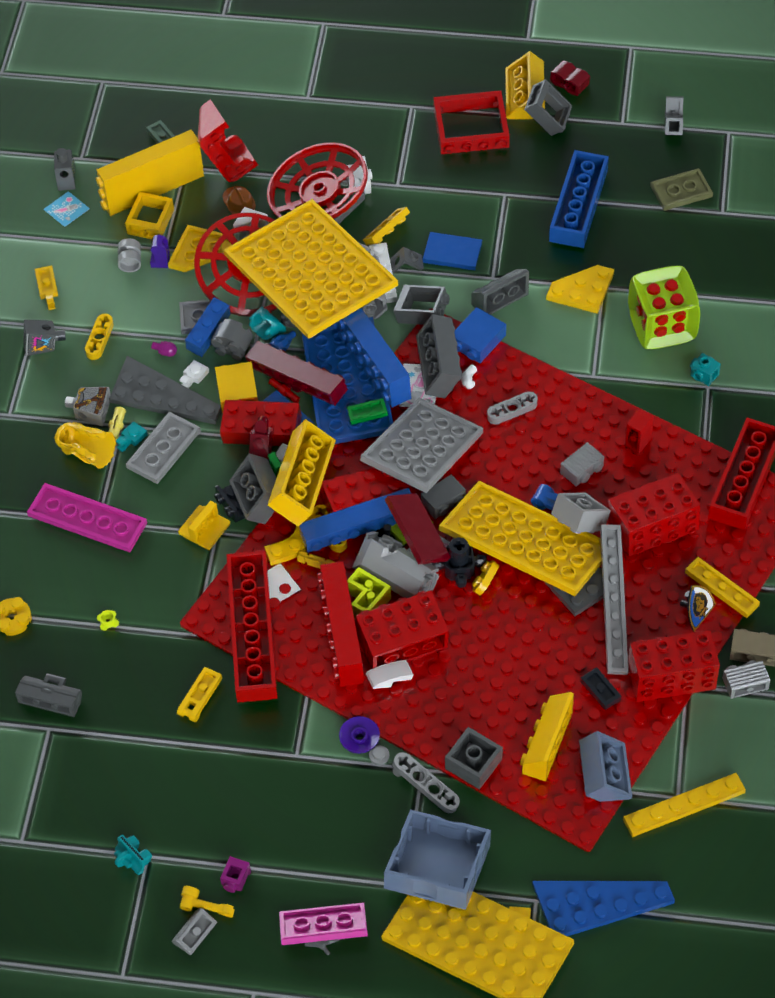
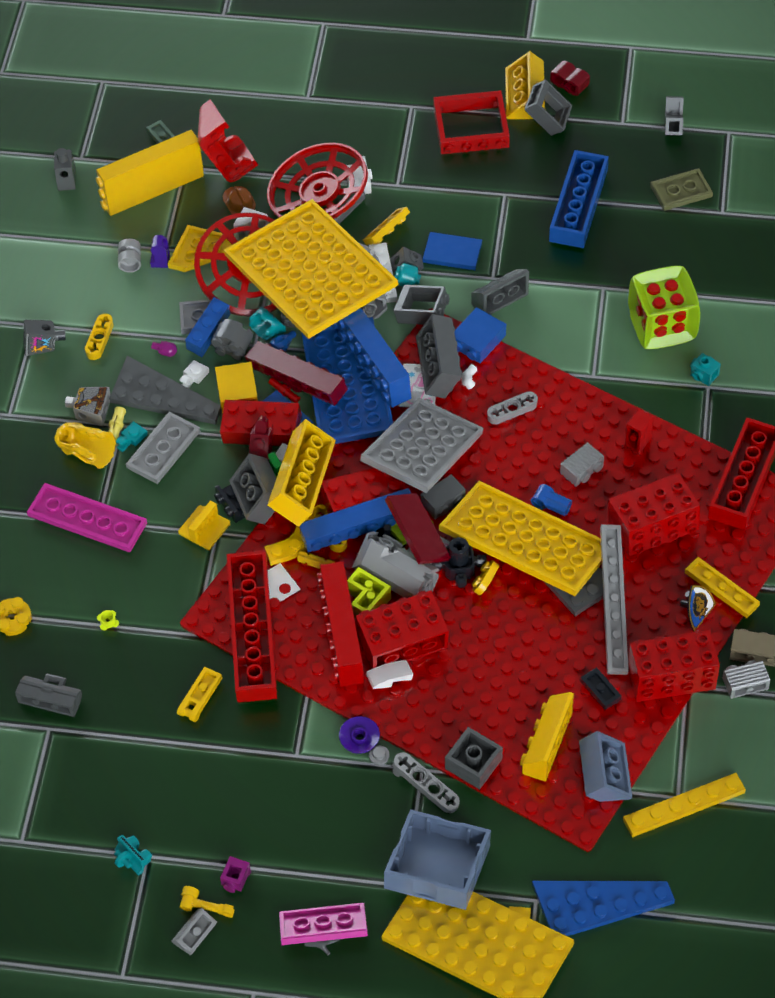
(47, 285): yellow plate -> none
(66, 209): medium azure sticker -> none
(144, 228): yellow window -> none
(367, 411): green plate -> none
(407, 275): none -> teal head
(580, 512): light grey brick -> none
(583, 289): yellow plate -> none

